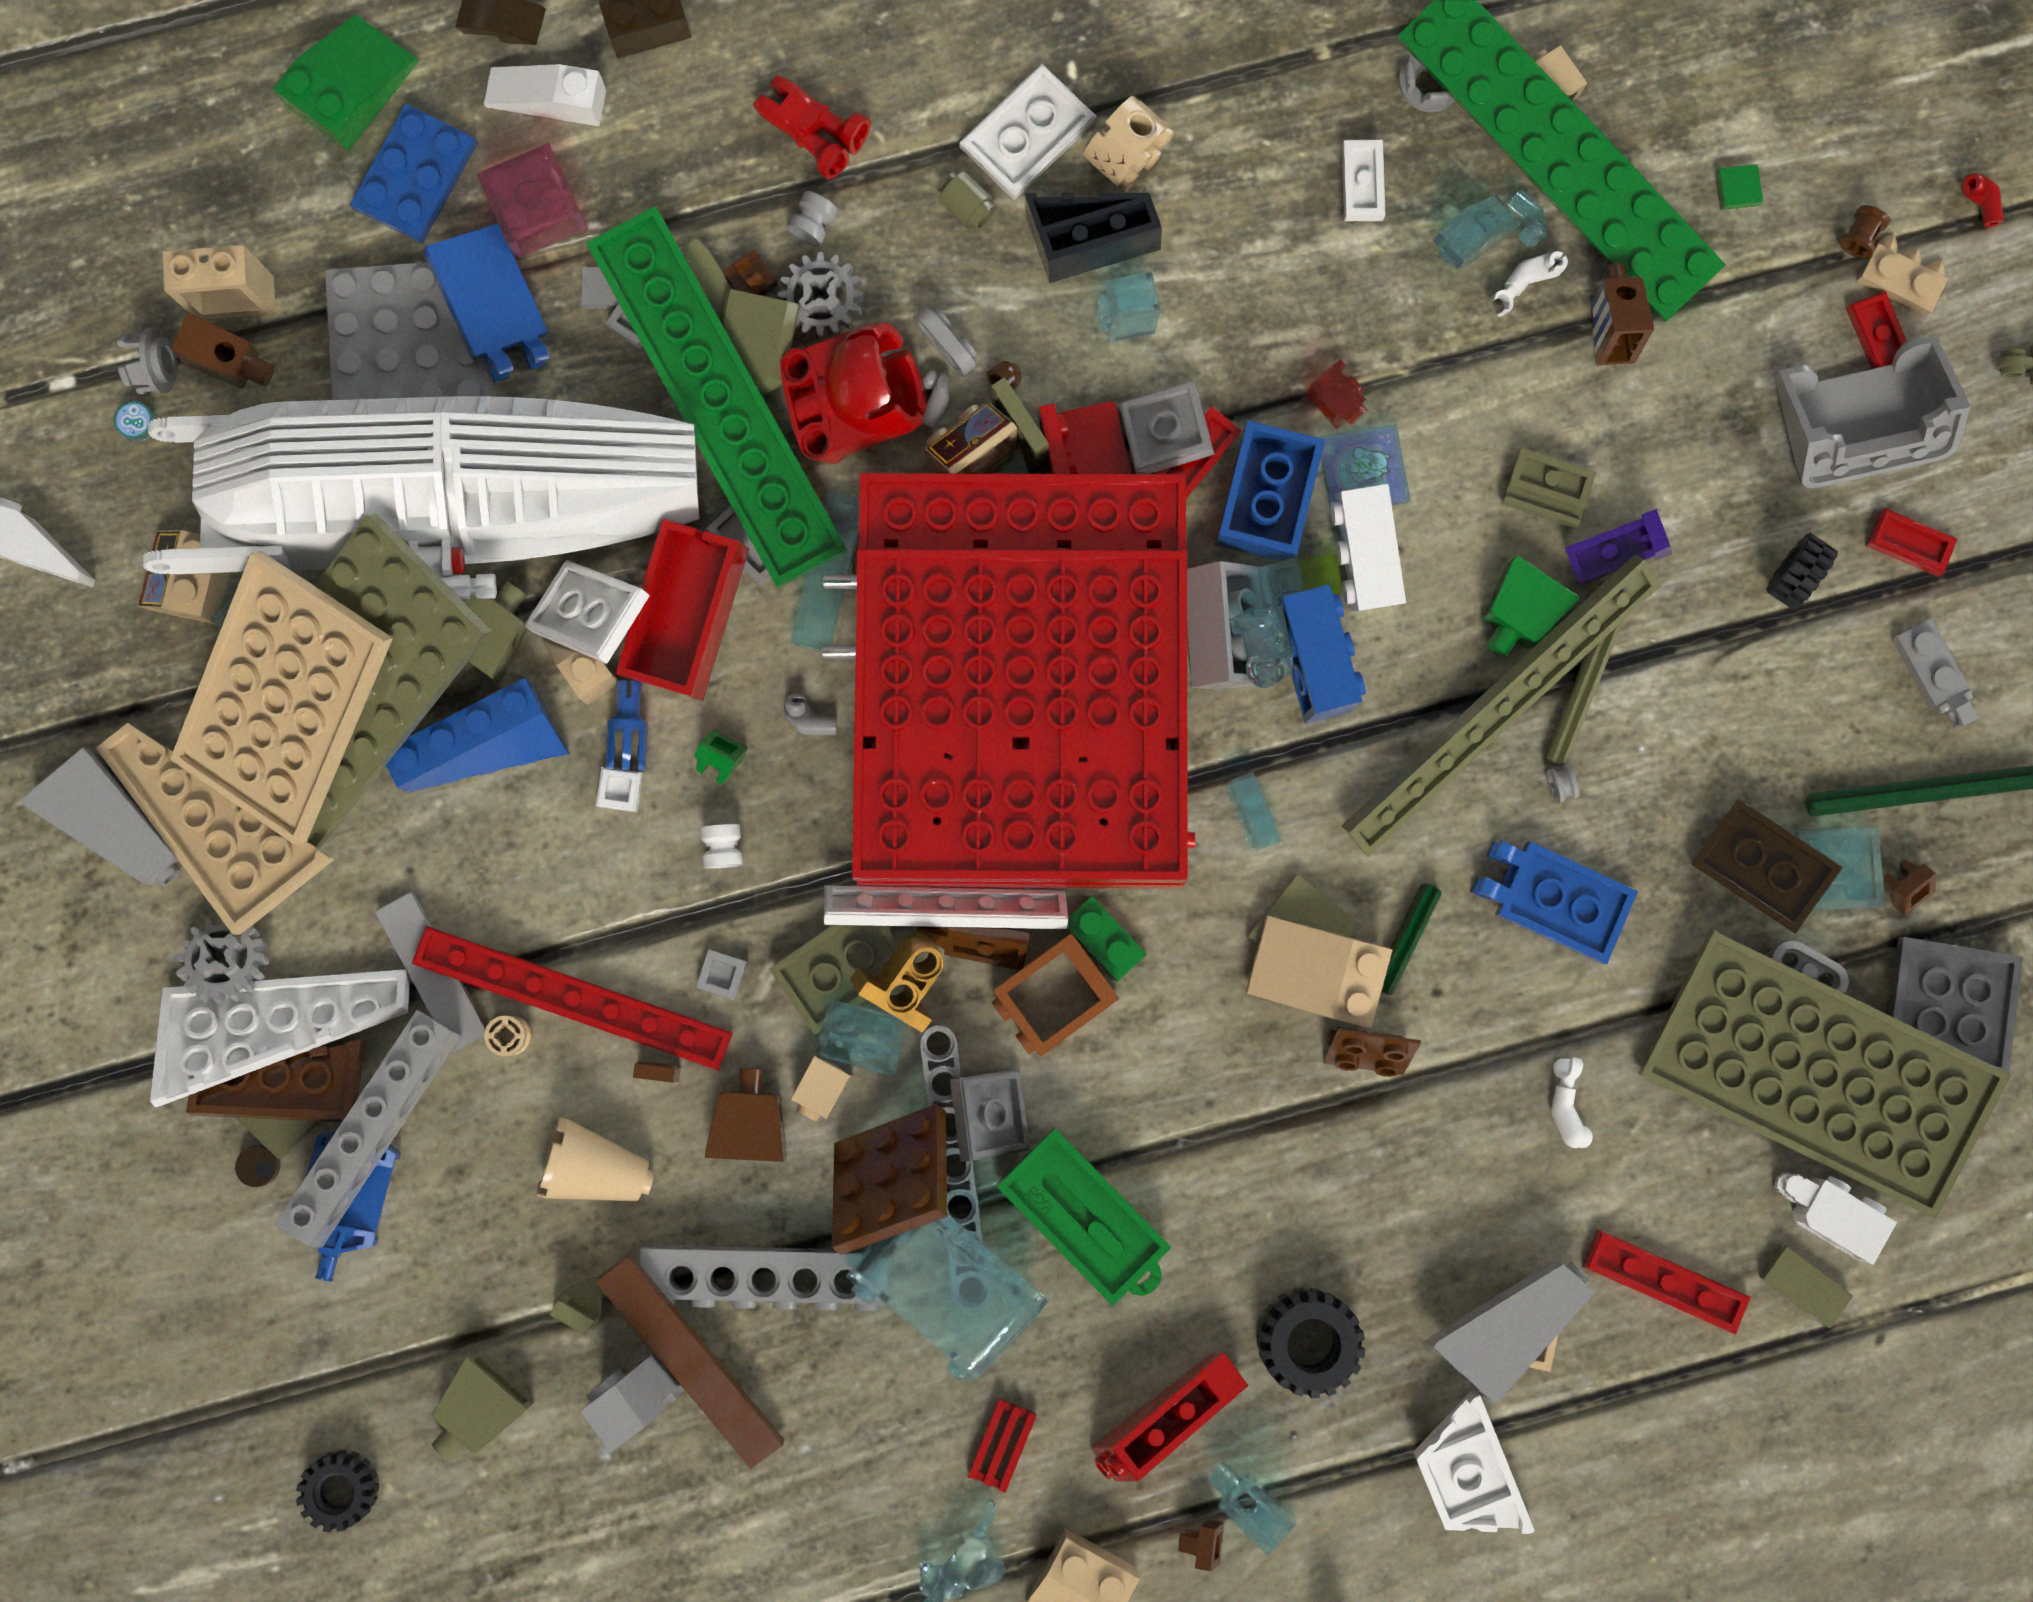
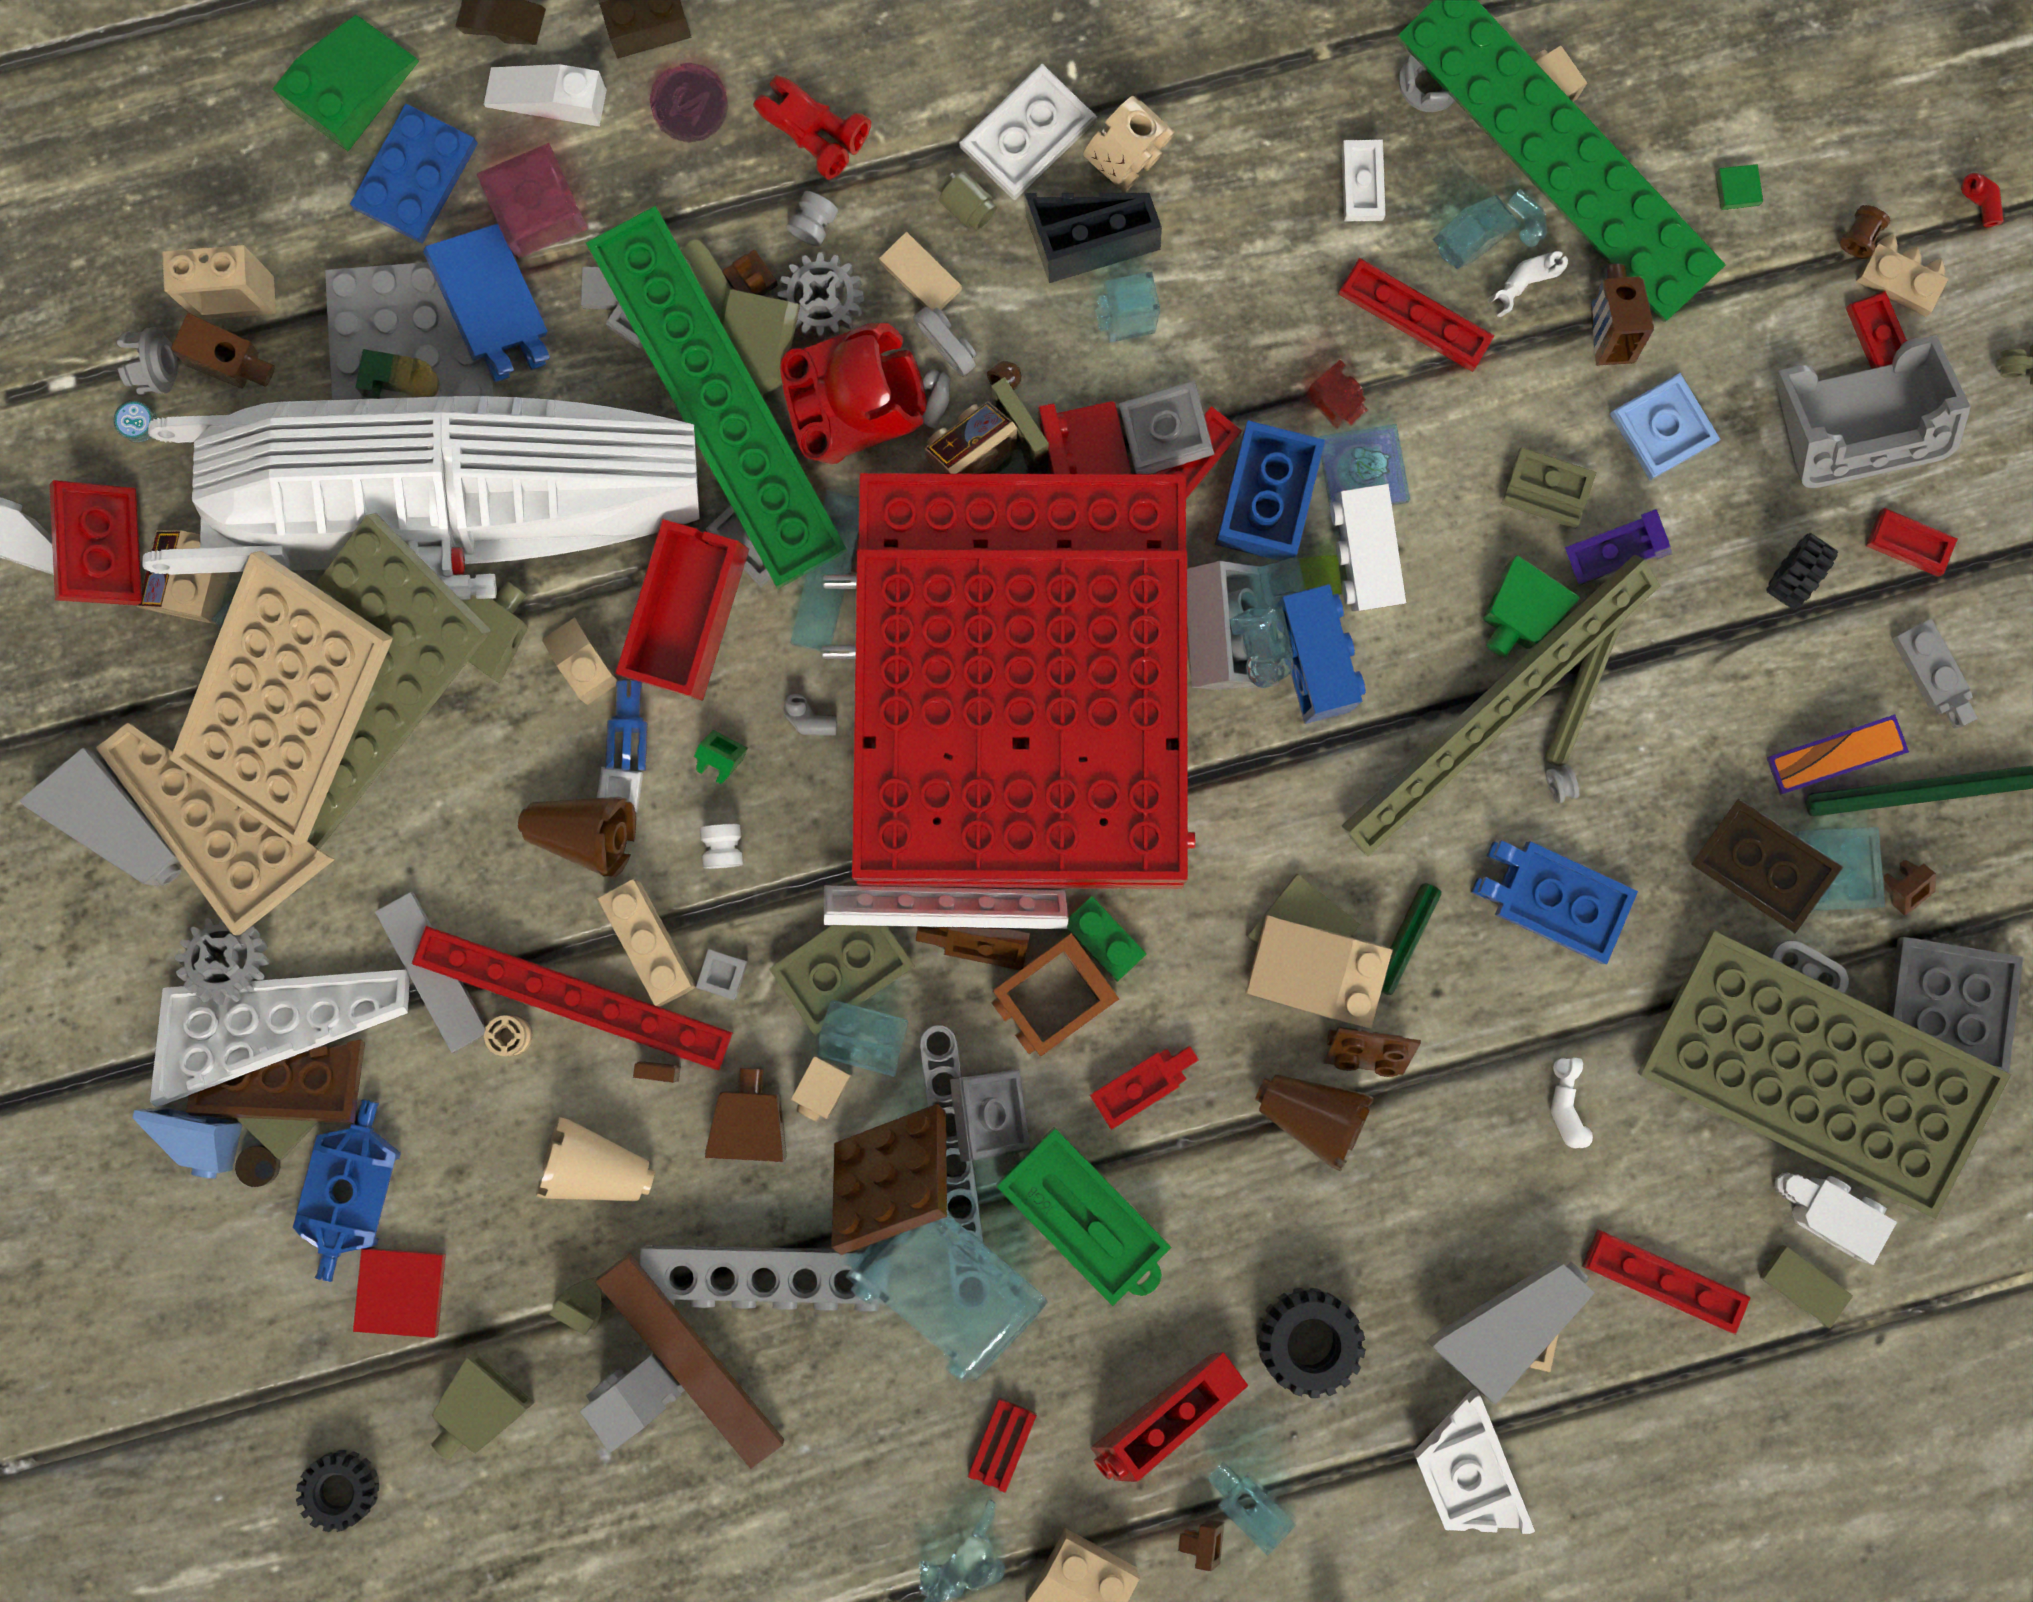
(95, 543): none -> red tile
(192, 1141): none -> medium blue slope
(367, 1130): light grey brick -> none
(396, 374): none -> leg
(399, 1292): none -> red tile
(479, 740): blue wedge -> none
(583, 831): none -> reddish brown cone
(587, 611): white tile -> none
(647, 942): none -> tan brick
(689, 102): none -> clear pink tile
(903, 971): pearl gold tile -> none
(920, 273): none -> tan tile
(1142, 1085): none -> red hinge
(1253, 812): clear light blue piece -> none
(1316, 1115): none -> reddish brown cone
(1416, 314): none -> red tile
(1664, 426): none -> light blue tile
(1837, 754): none -> slope

